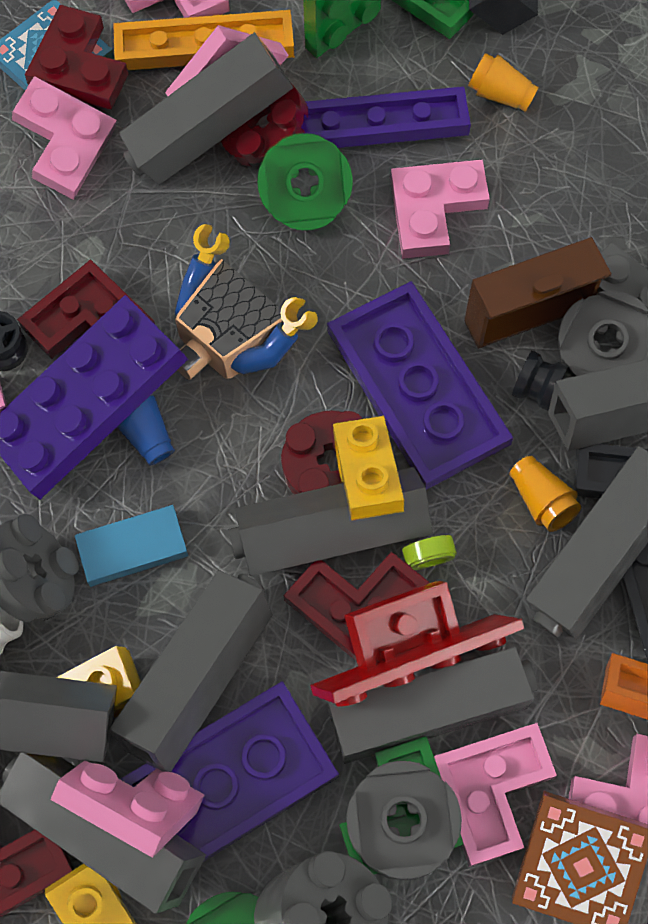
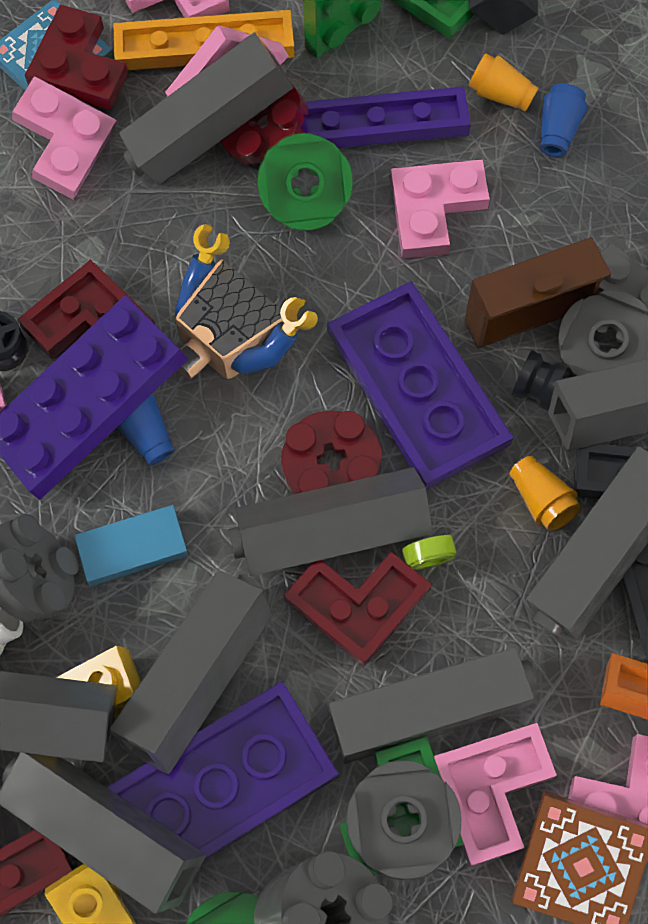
(138, 815): bright pink plate -> none
(368, 468): yellow plate -> none
(407, 636): red bracket -> none
(561, 118): none -> blue cone

